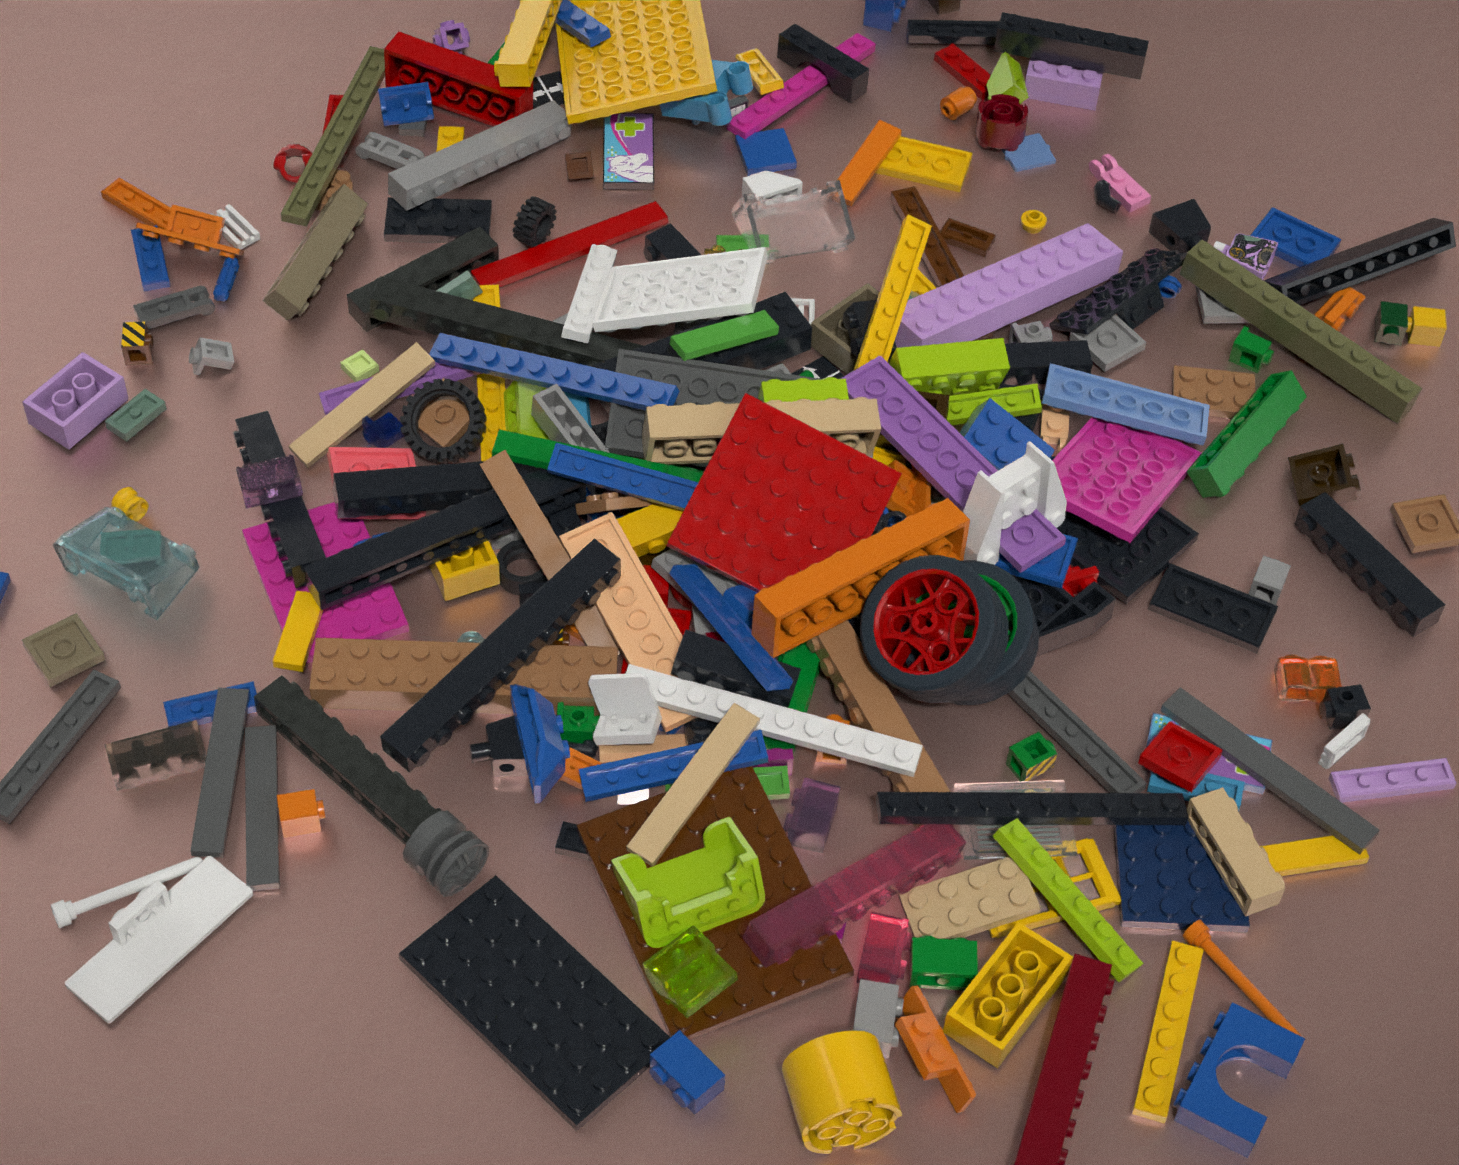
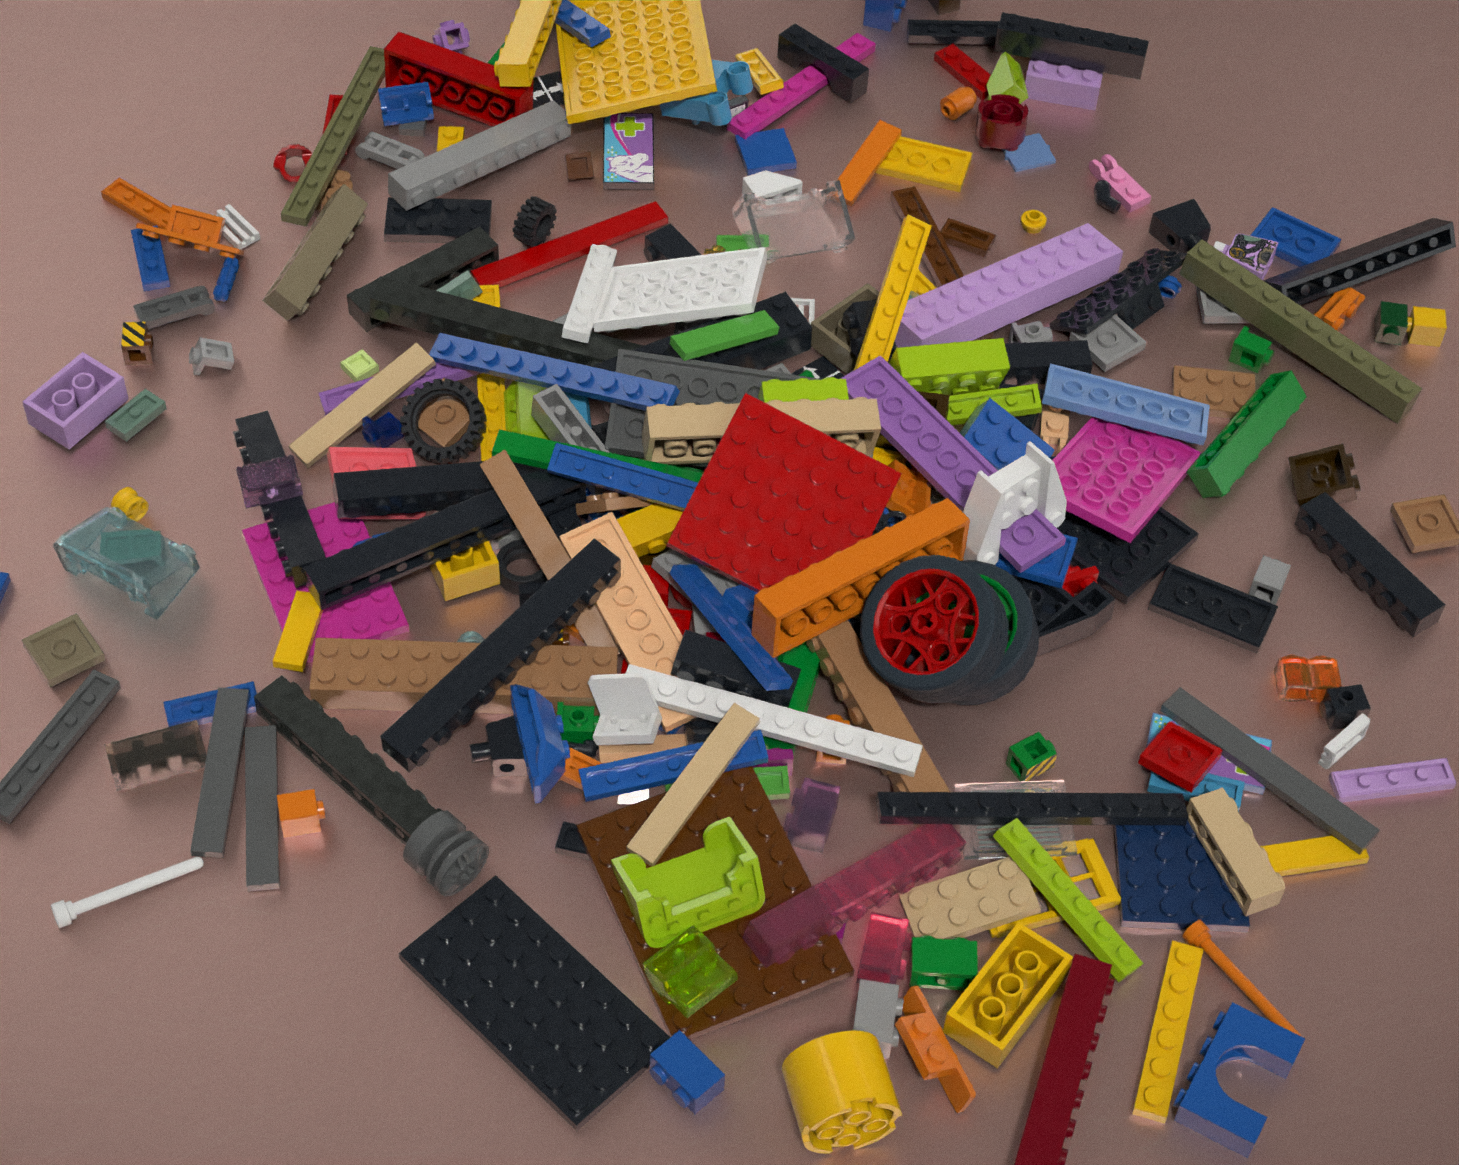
(156, 935): white bracket -> none
(1076, 737): dark grey plate -> none

